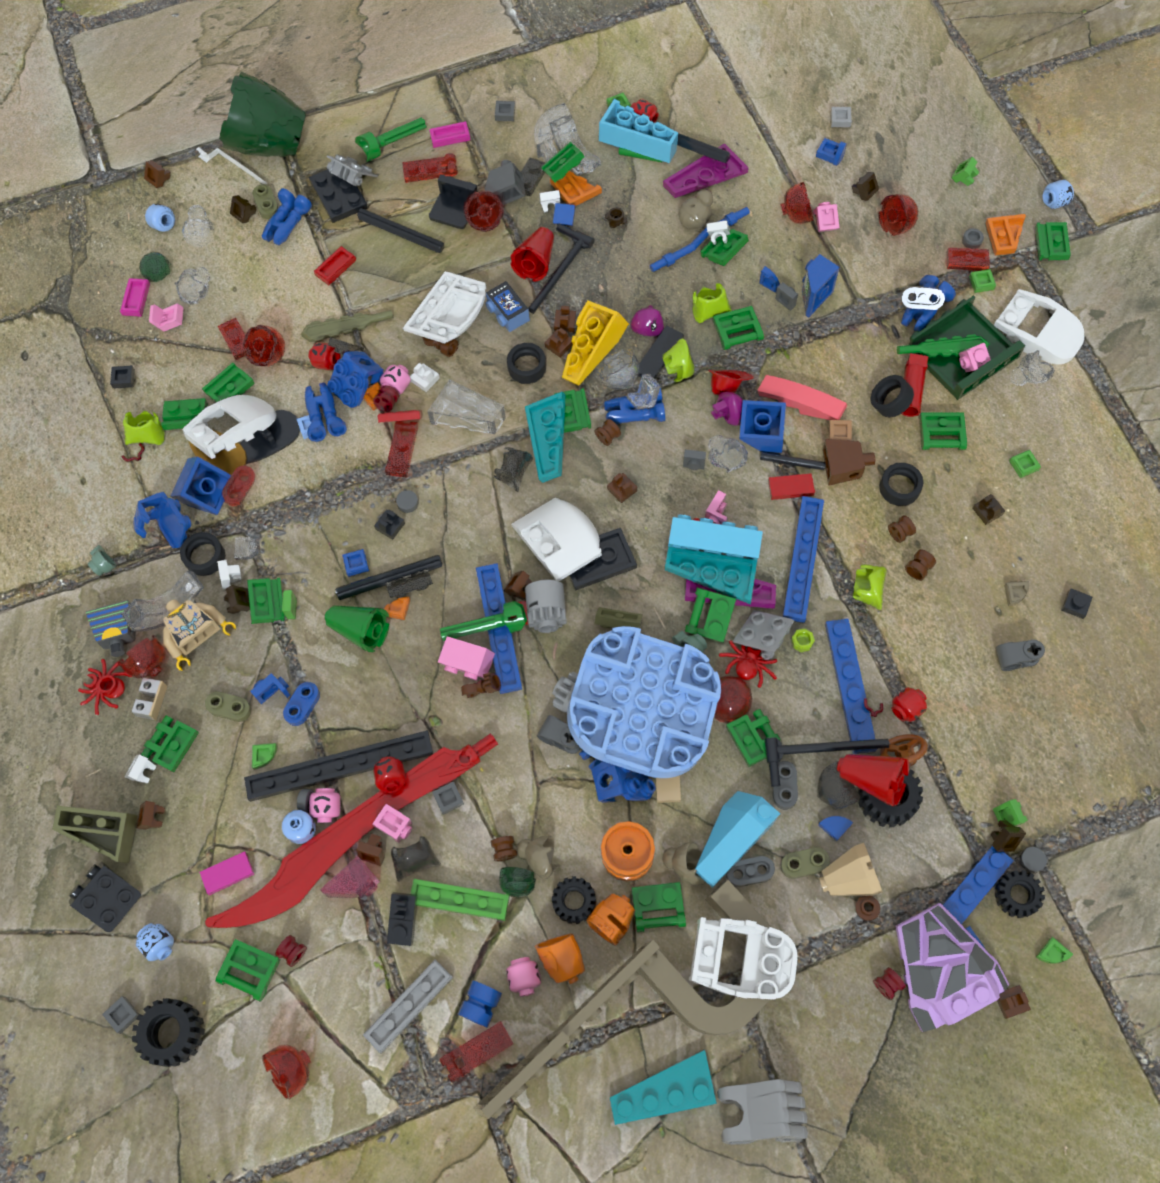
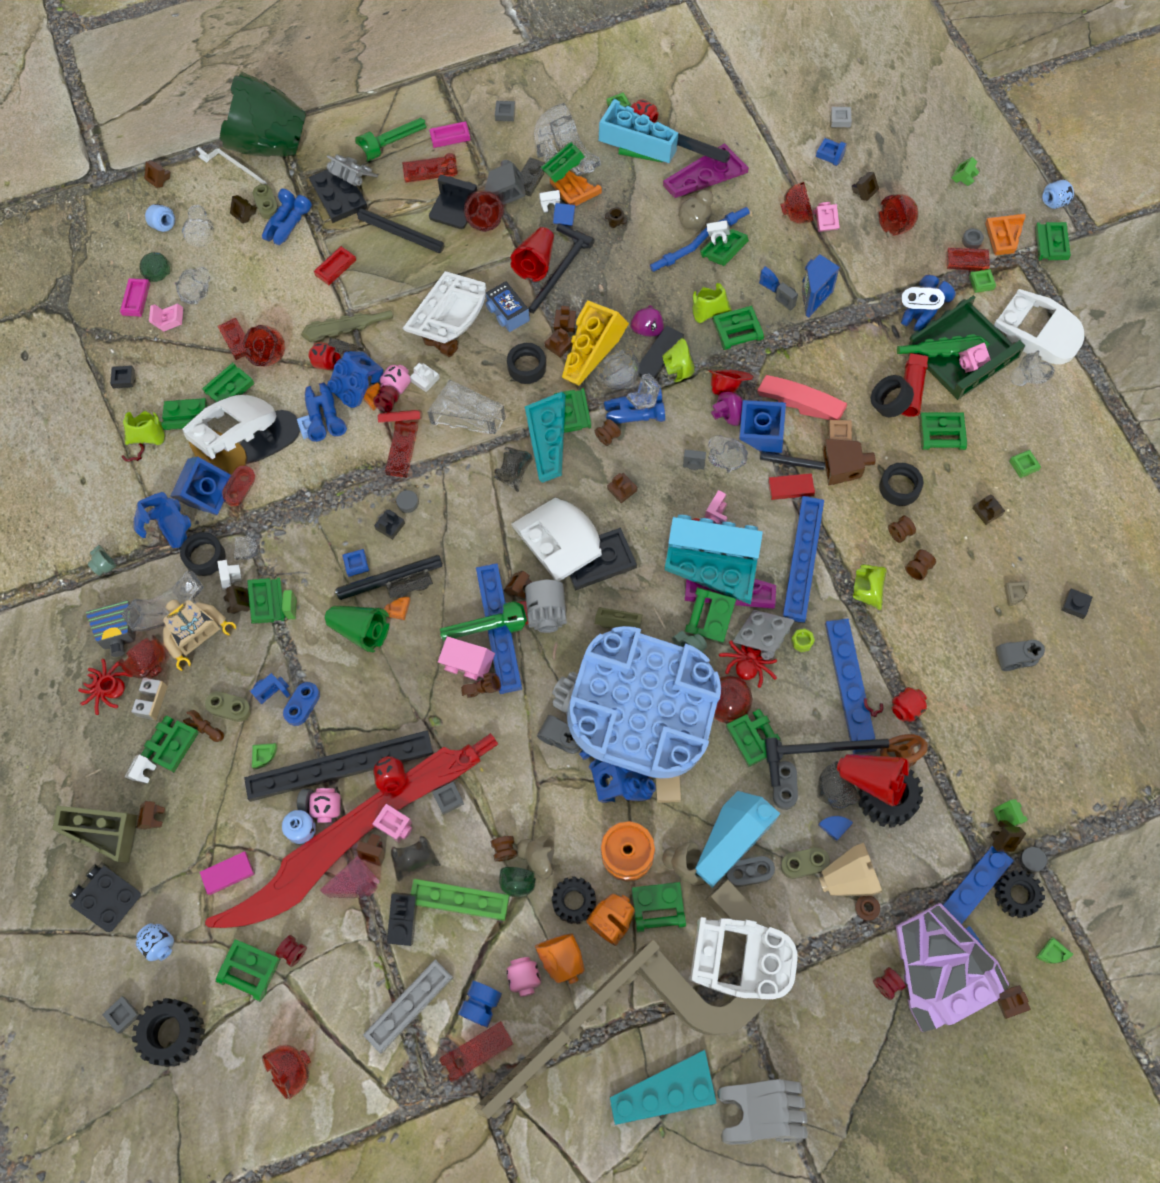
(203, 726): none -> reddish brown piece

